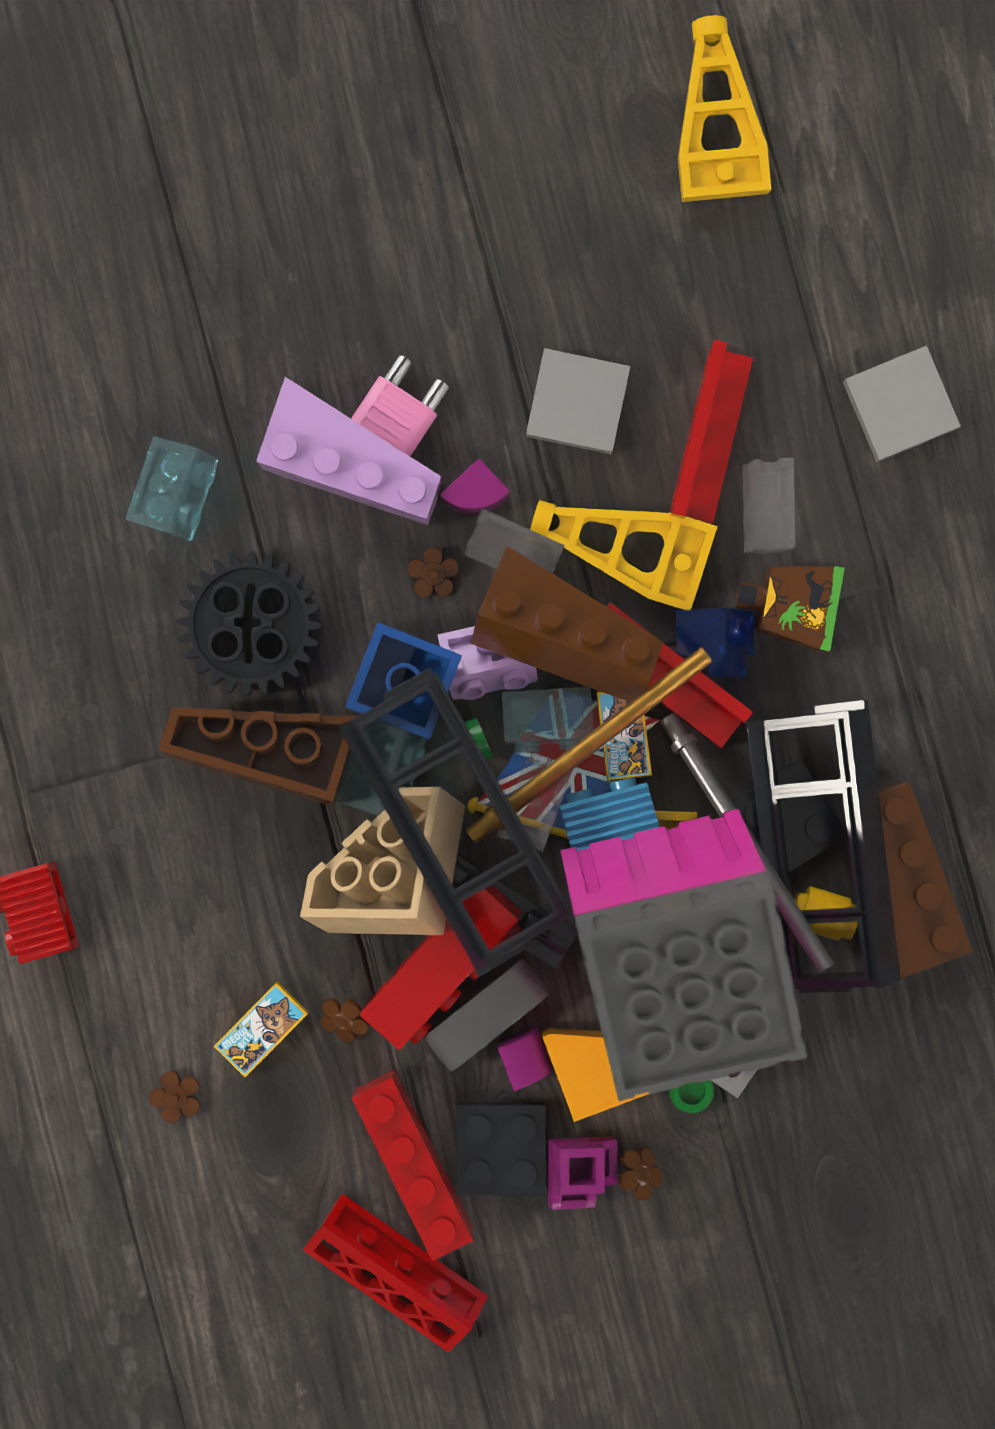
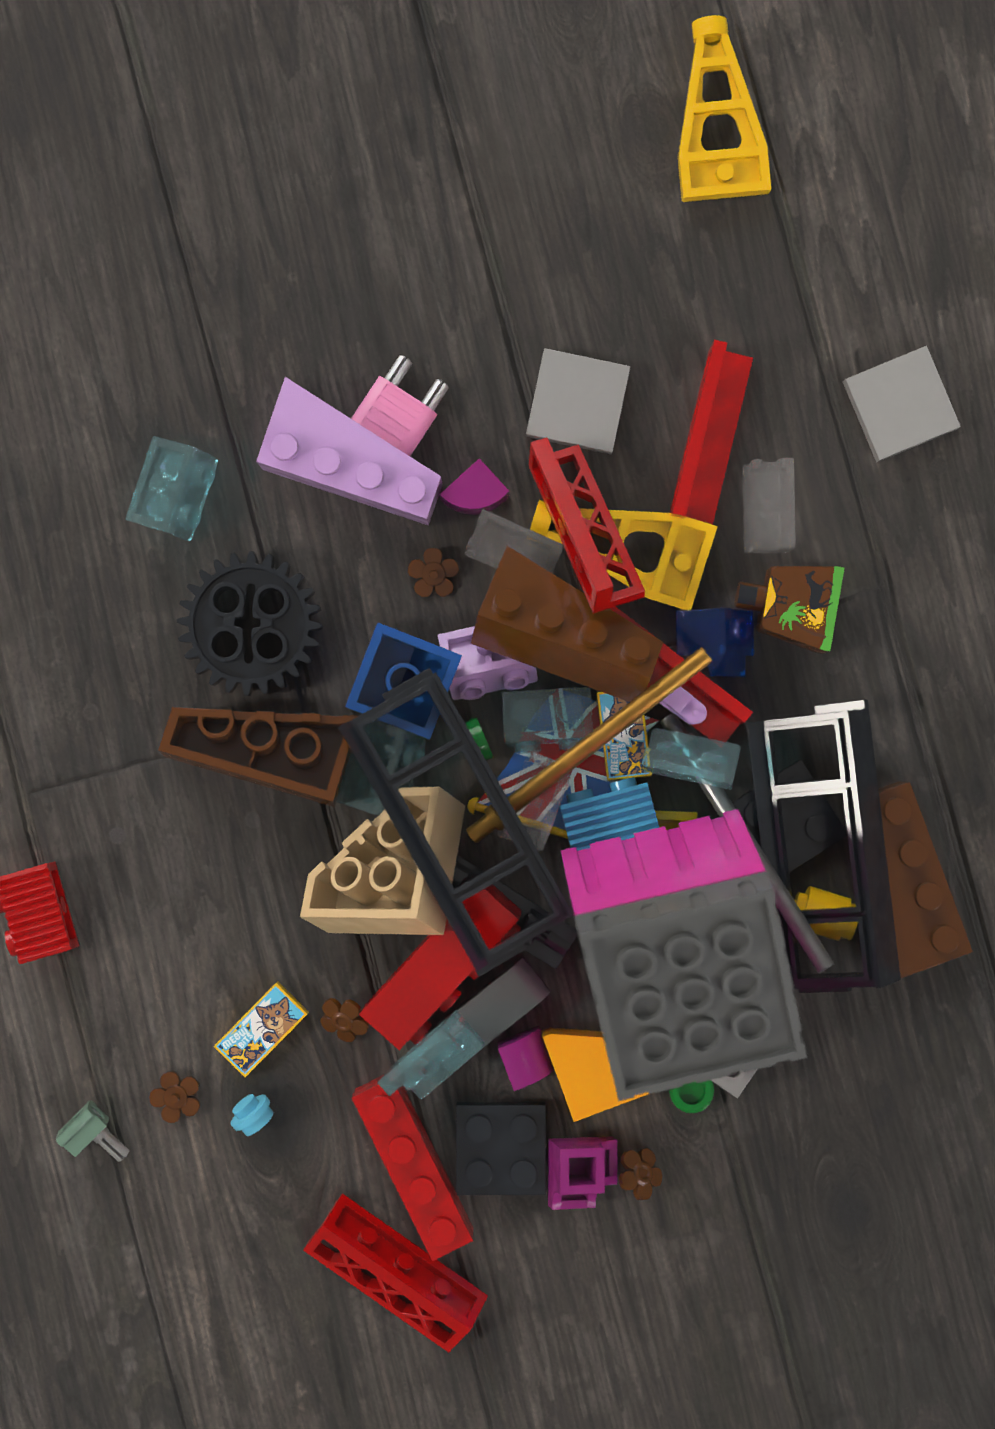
(86, 1126): none -> sand green piece
(251, 1114): none -> medium azure plate
(433, 1057): none -> clear light blue bracket
(576, 530): none -> red fence
(685, 706): none -> lavender piece
(691, 758): none -> clear light blue bracket

